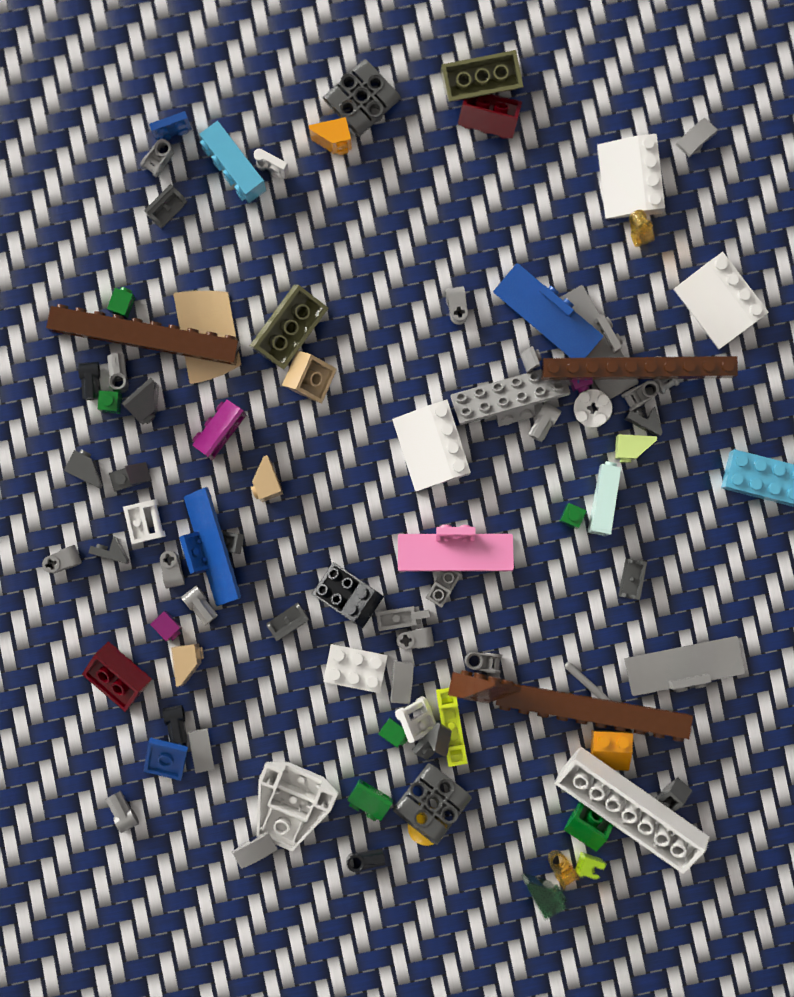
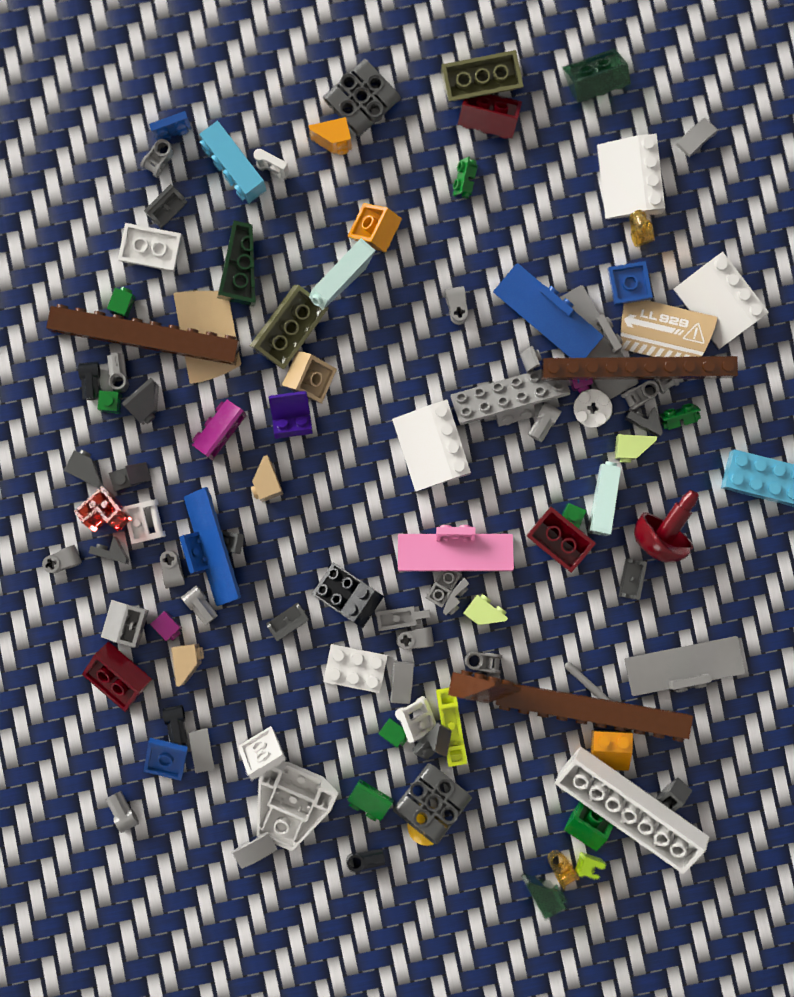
(102, 508): none -> clear red brick
(124, 624): none -> light grey slope
(149, 247): none -> white plate
(238, 271): none -> dark green wedge
(261, 753): none -> white plate
(290, 414): none -> dark purple bracket
(342, 274): none -> light aqua slope
(375, 226): none -> light orange slope
(452, 602): none -> light grey slope
(465, 168): none -> green hinge
(483, 613): none -> yellowish green slope
(560, 539): none -> dark red slope
(597, 75): none -> clear green slope
(630, 283): none -> blue plate
(663, 537): none -> dark red piece
(665, 330): none -> tan sticker
(672, 417): none -> green hinge

